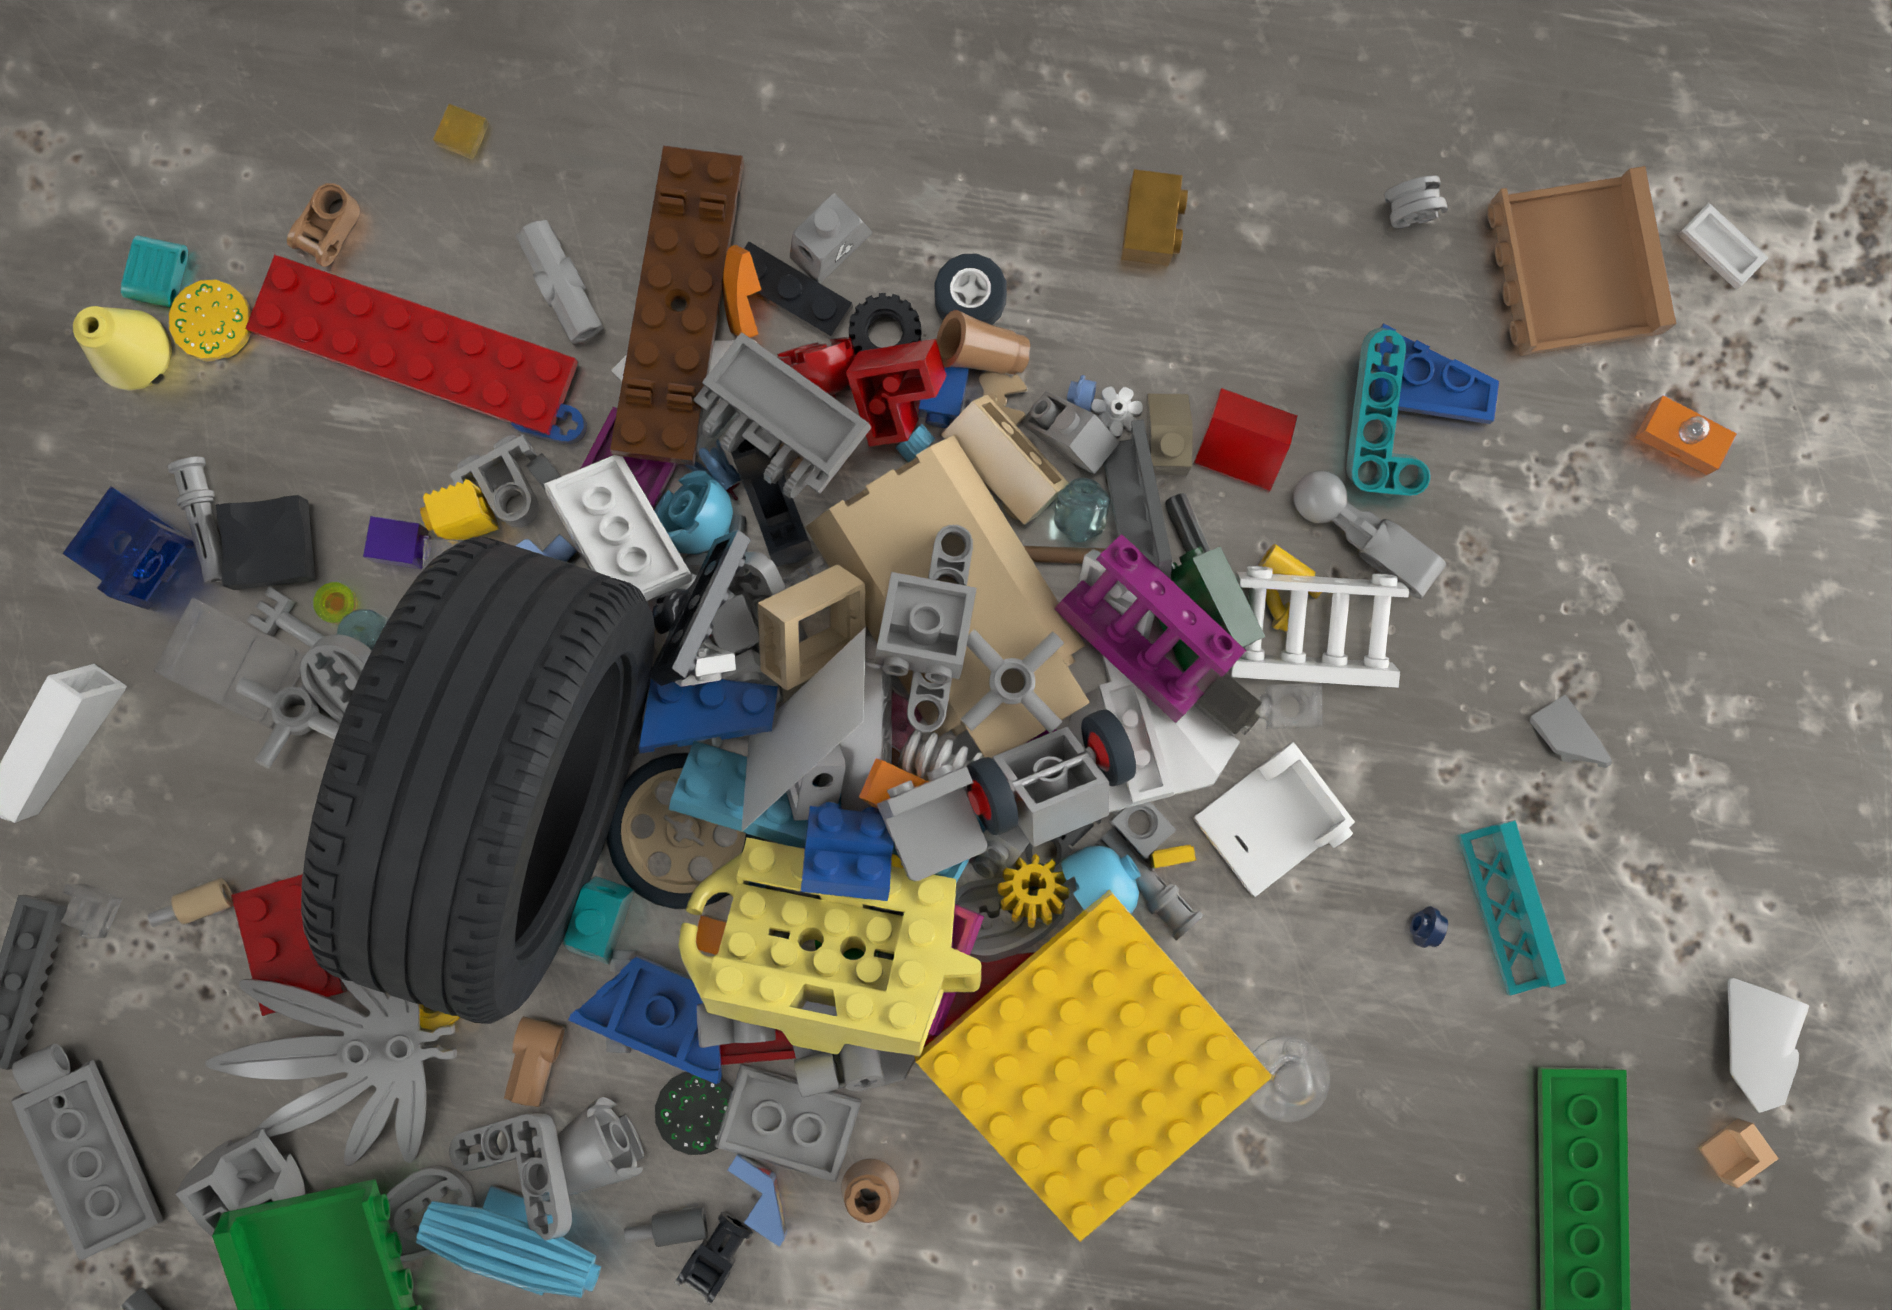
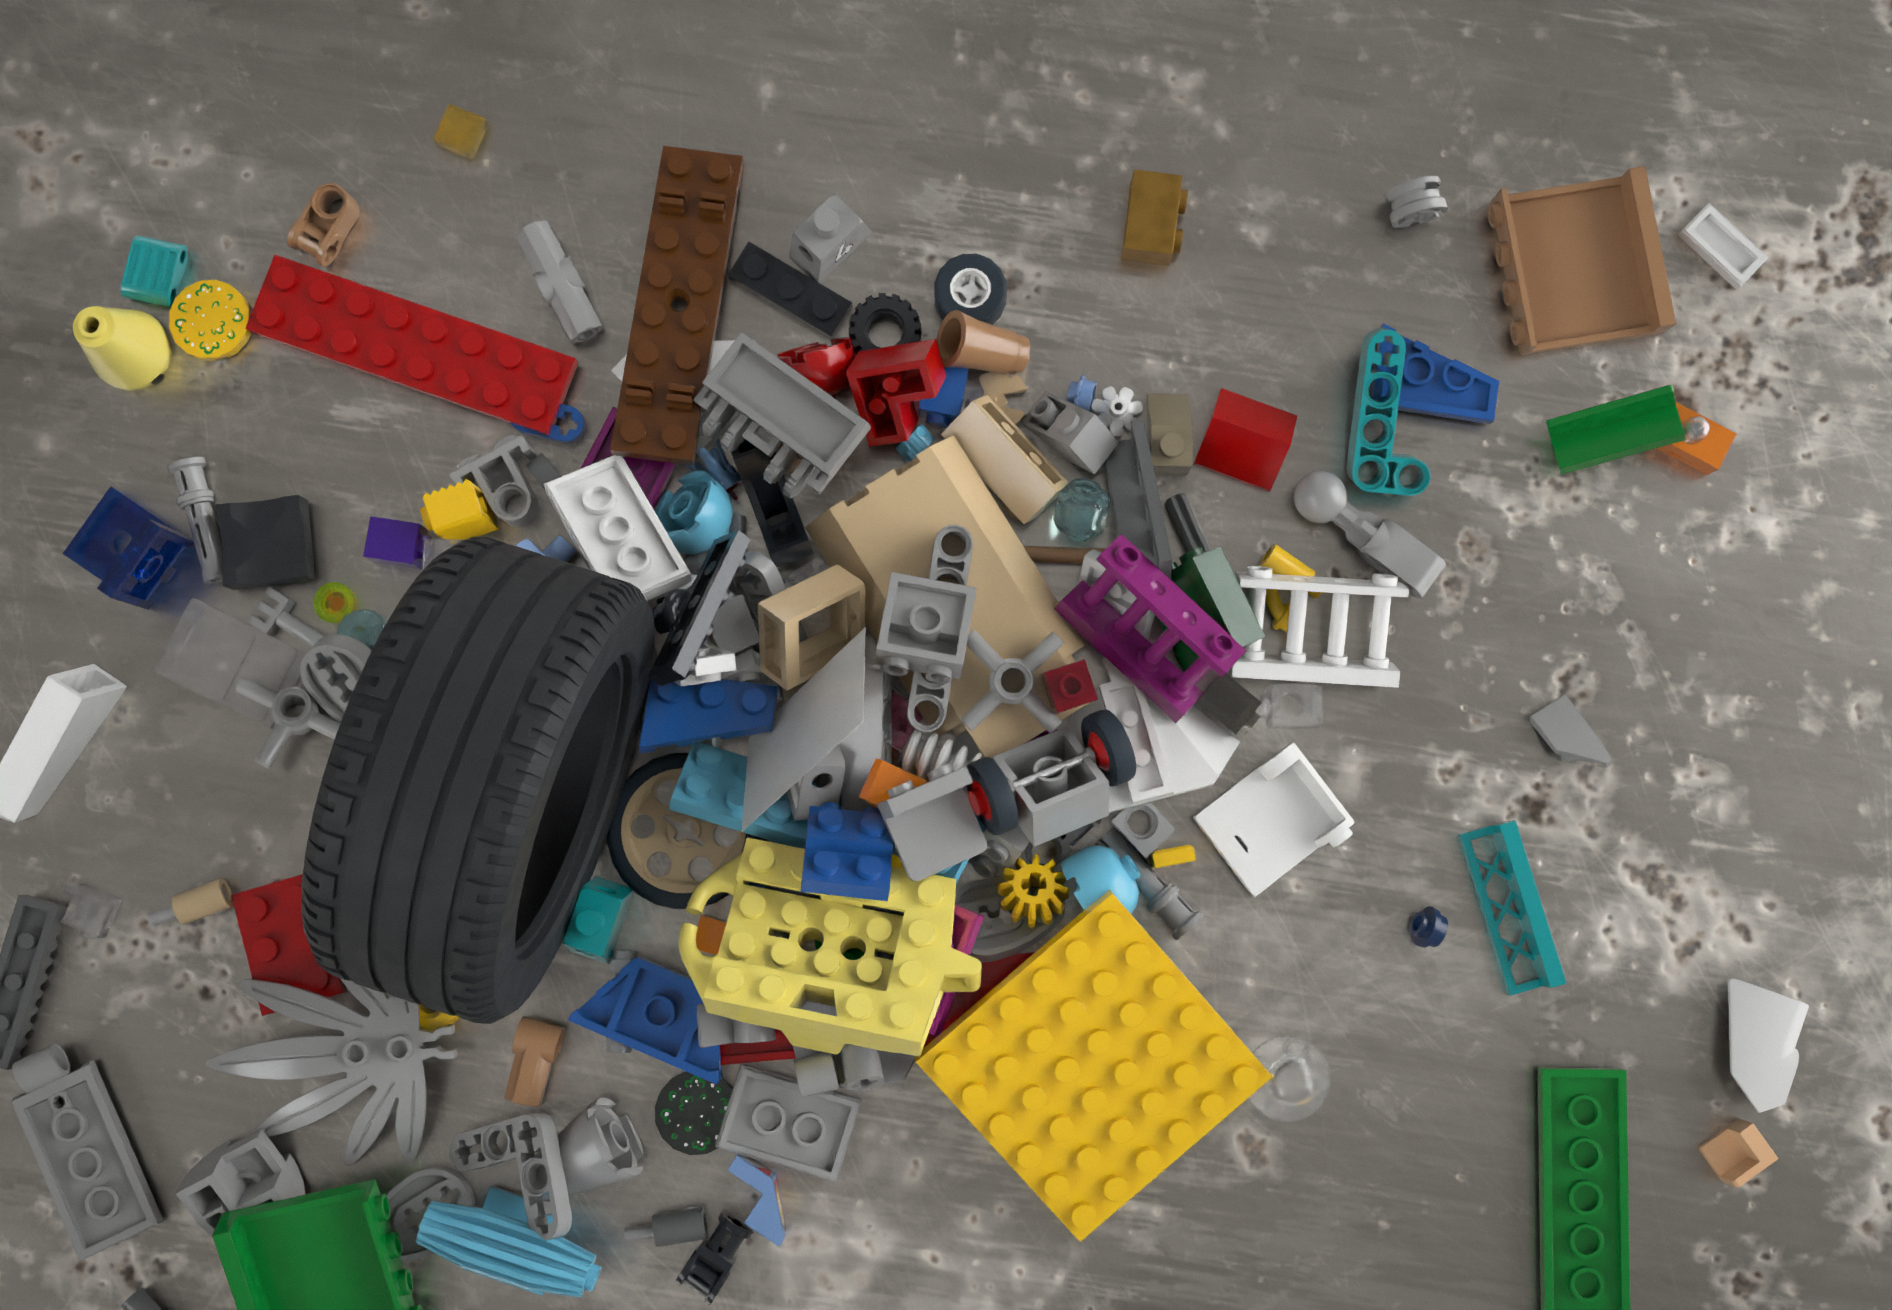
(739, 282): orange slope -> none
(876, 1177): medium nougat plant -> none
(1069, 686): none -> dark red brick
(1616, 429): none -> green panel

